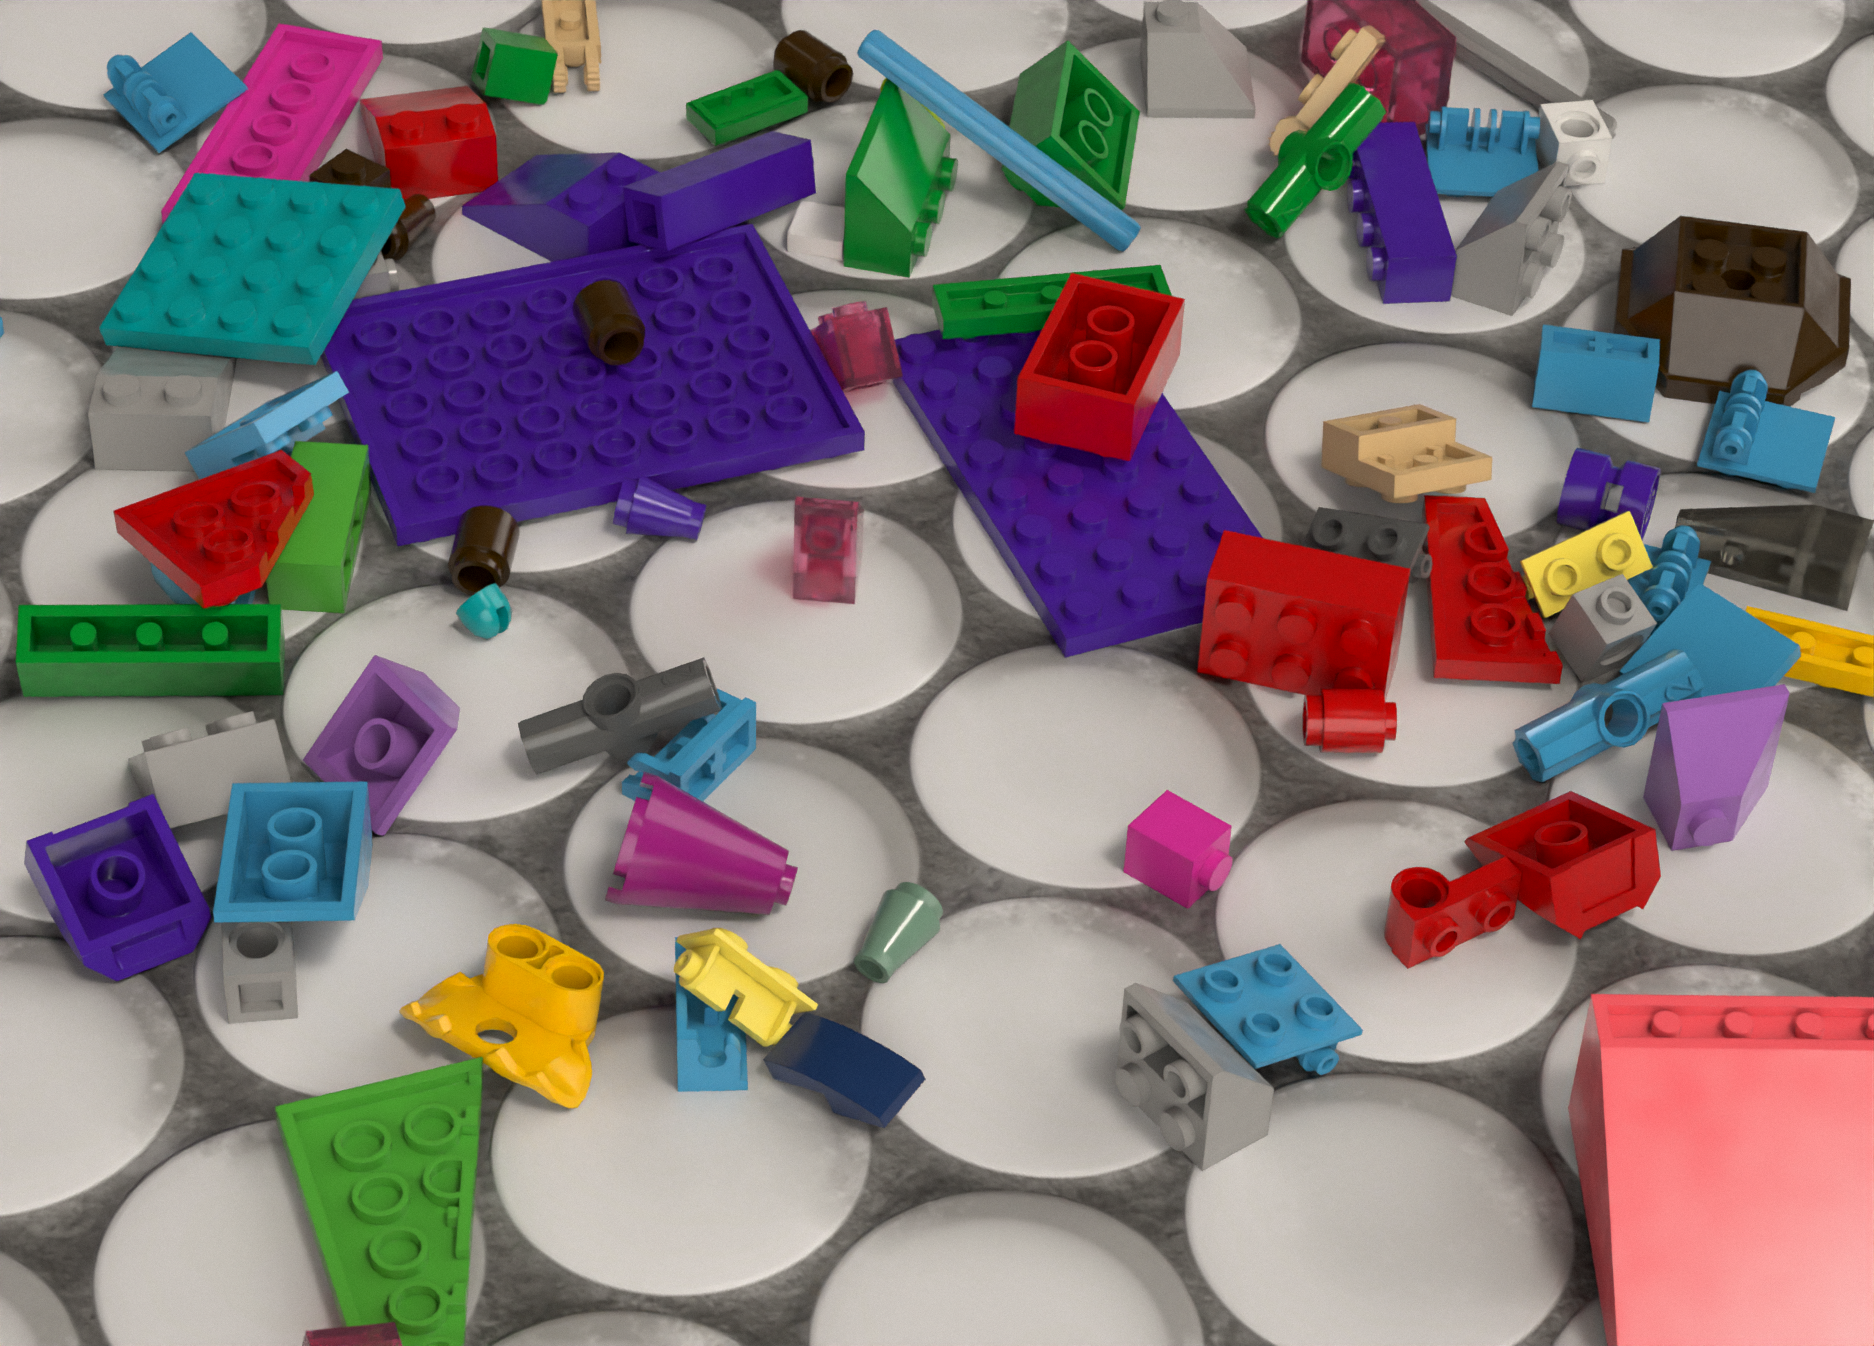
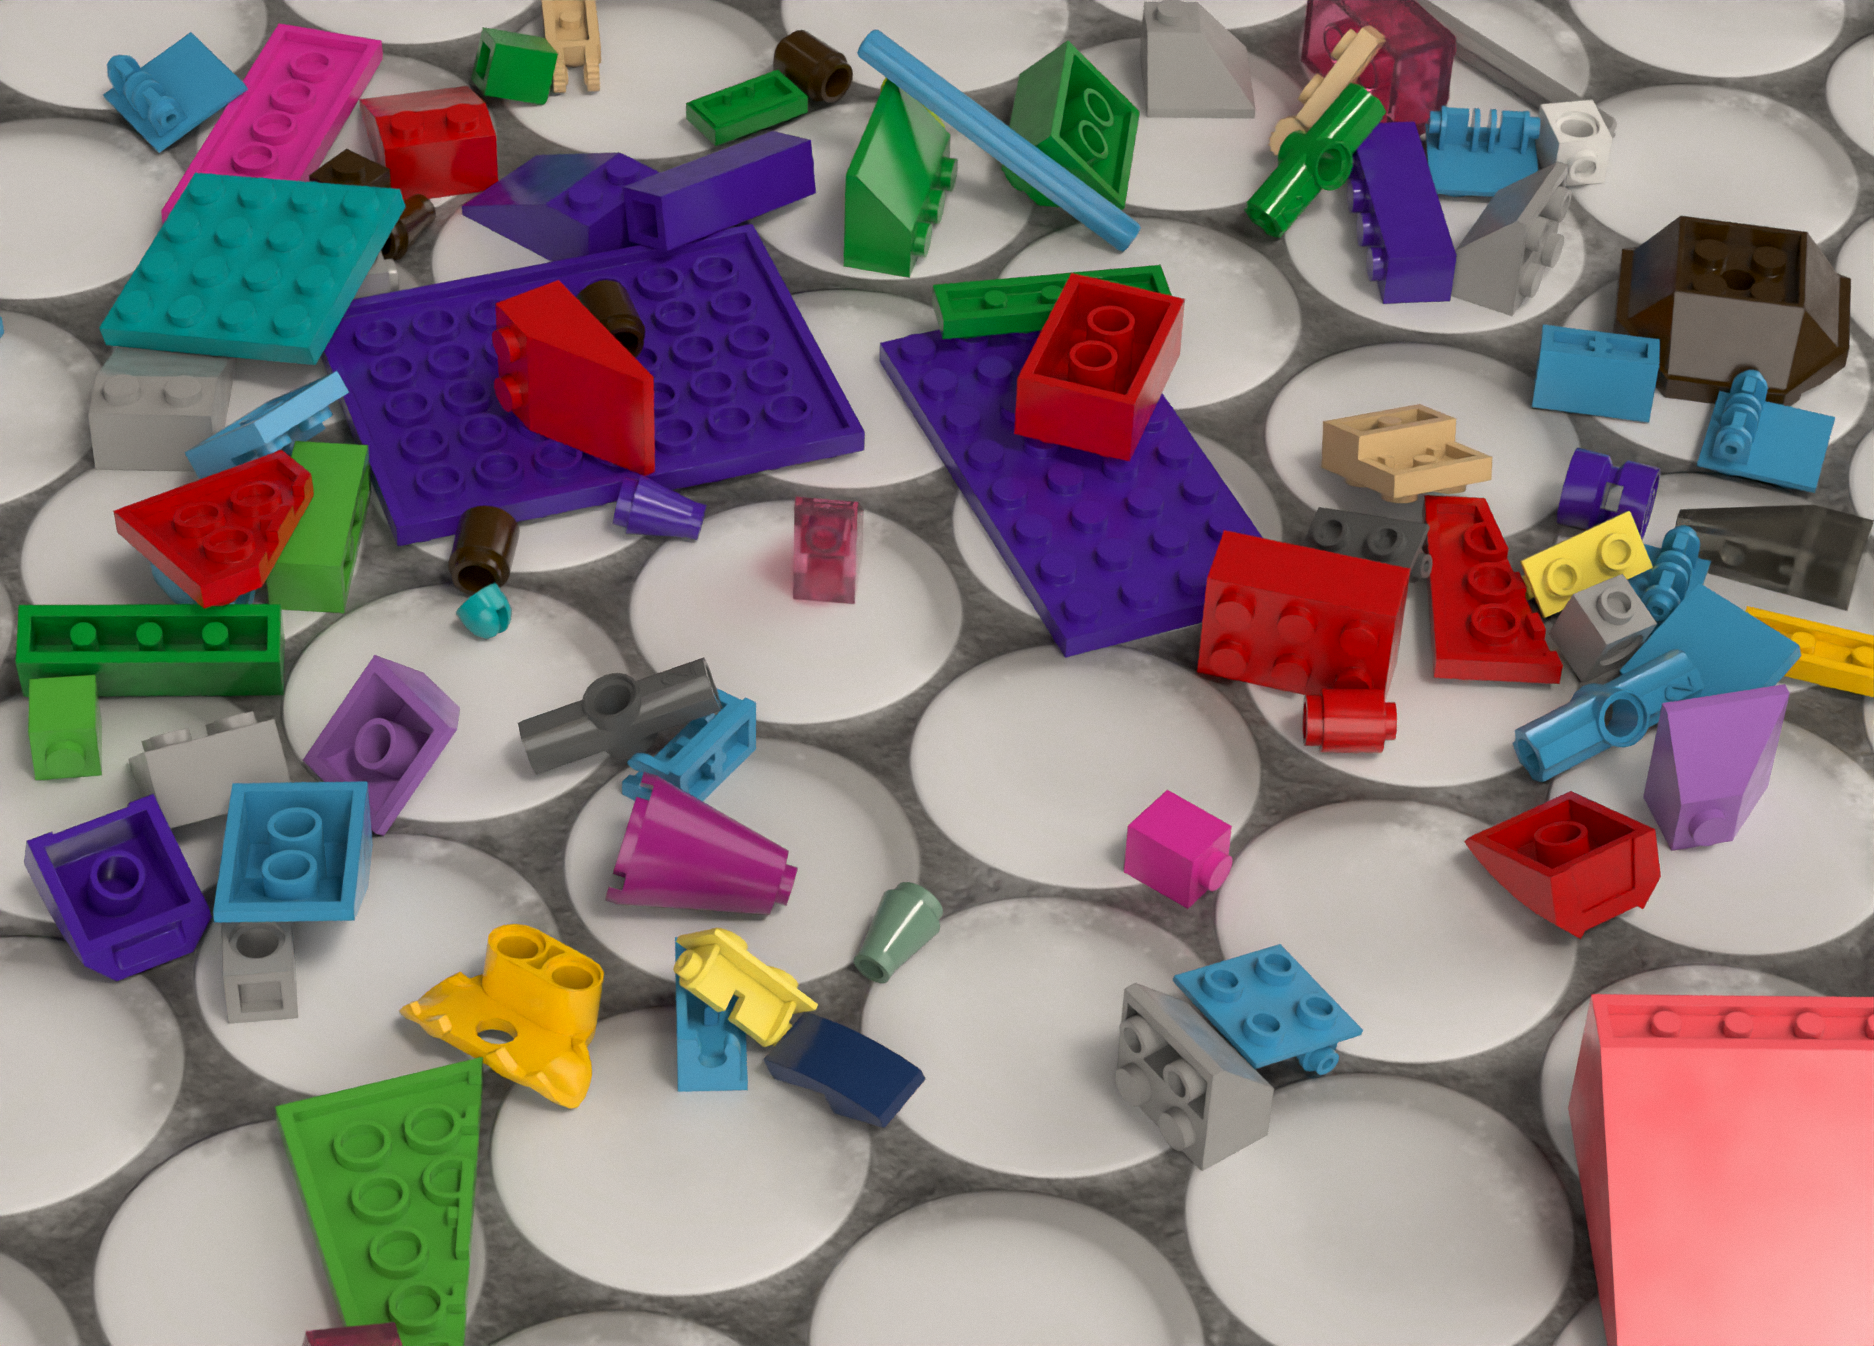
(65, 727): none -> bright green brick
(573, 378): none -> red slope
(817, 230): white tile -> none
(858, 346): clear pink slope -> none
(1435, 915): red plate -> none

